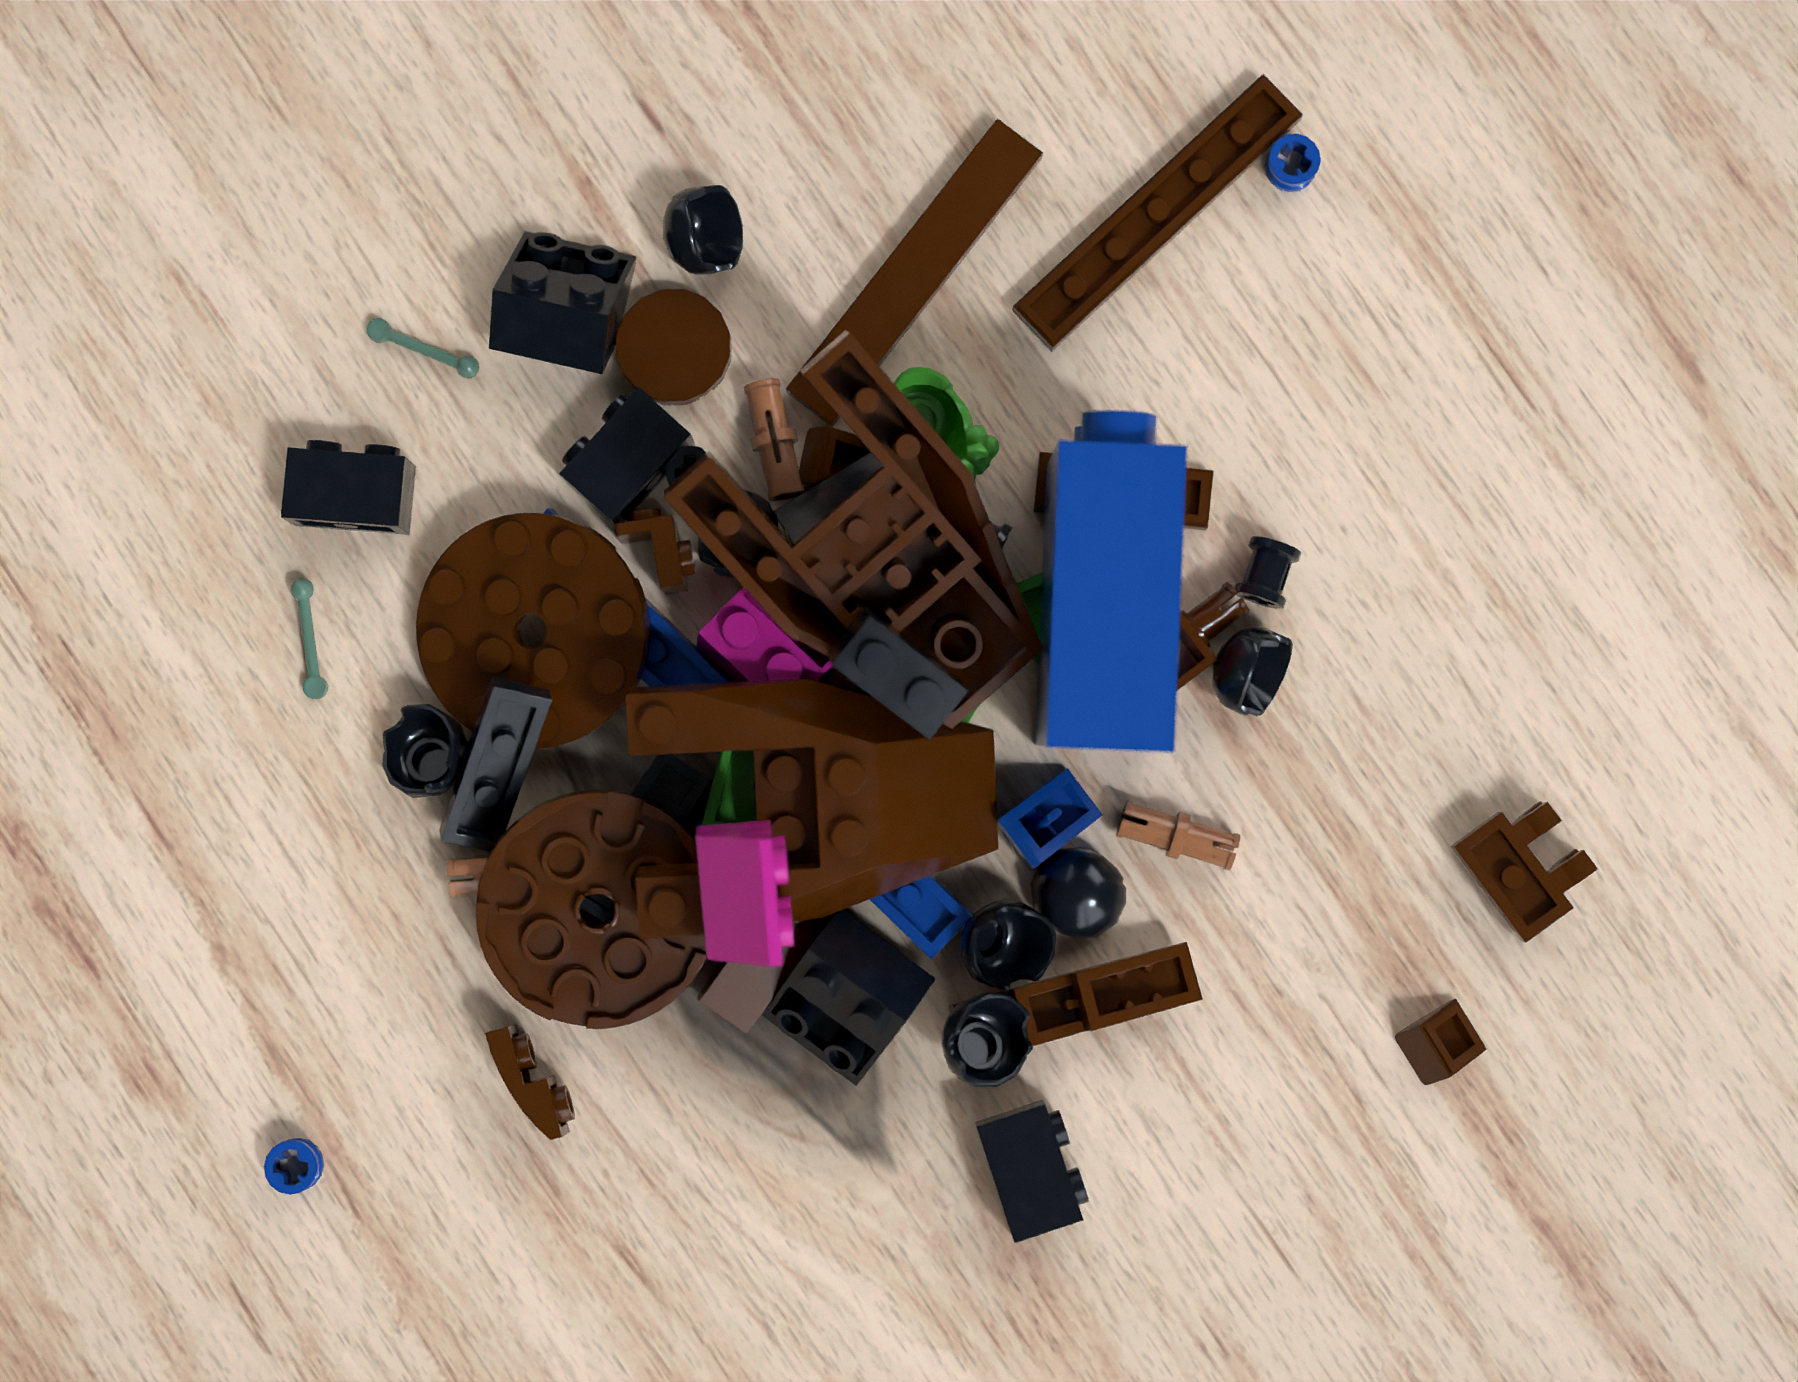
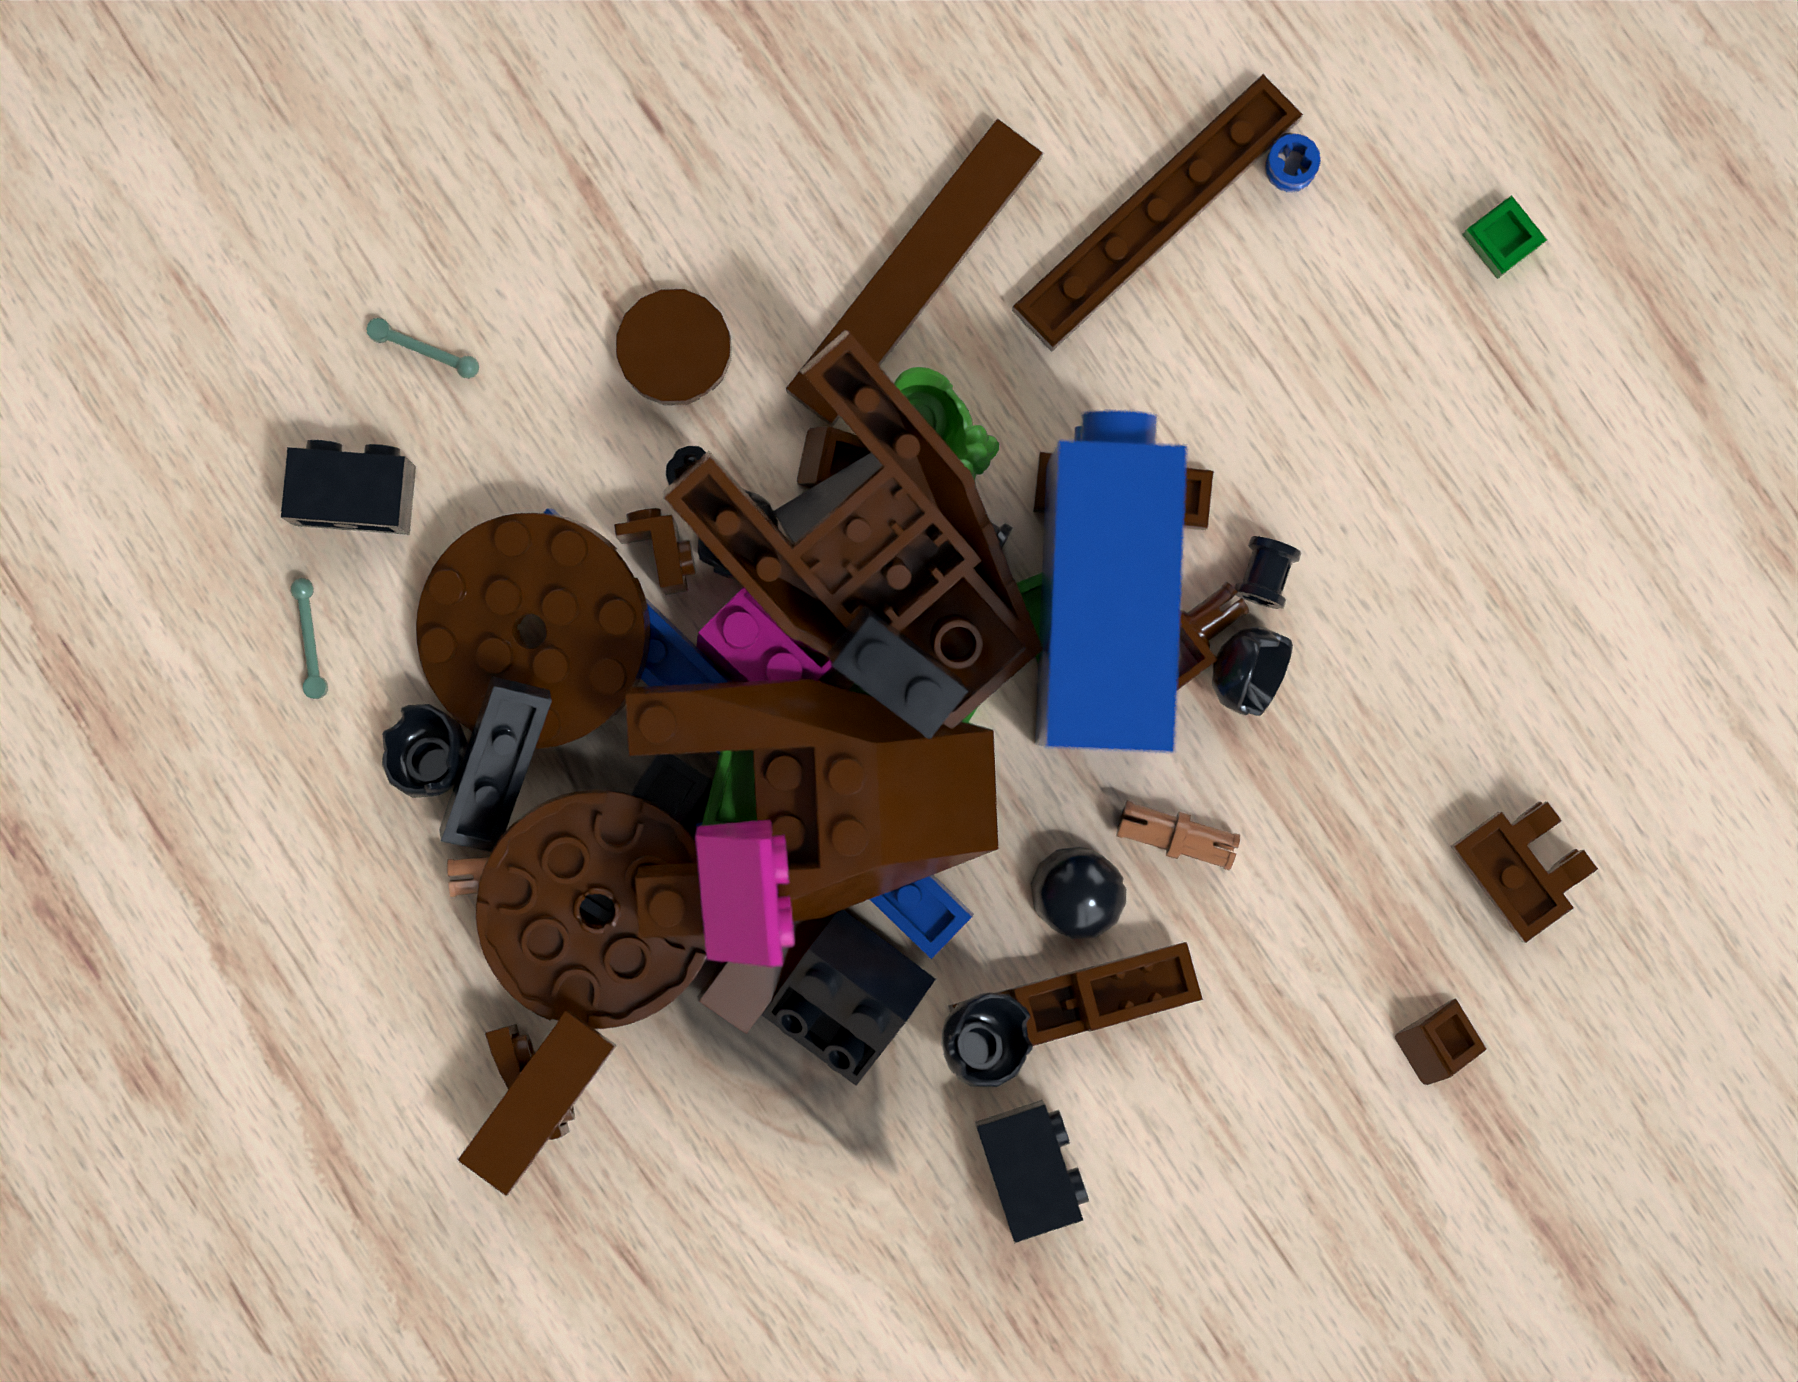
(281, 1179): blue bush -> none
(537, 1102): none -> reddish brown tile
(561, 301): black slope -> none
(625, 456): black brick -> none
(703, 230): black hair -> none
(764, 402): nougat pin -> none
(1007, 944): black hair -> none
(1048, 819): blue slope -> none
(1504, 237): none -> green tile

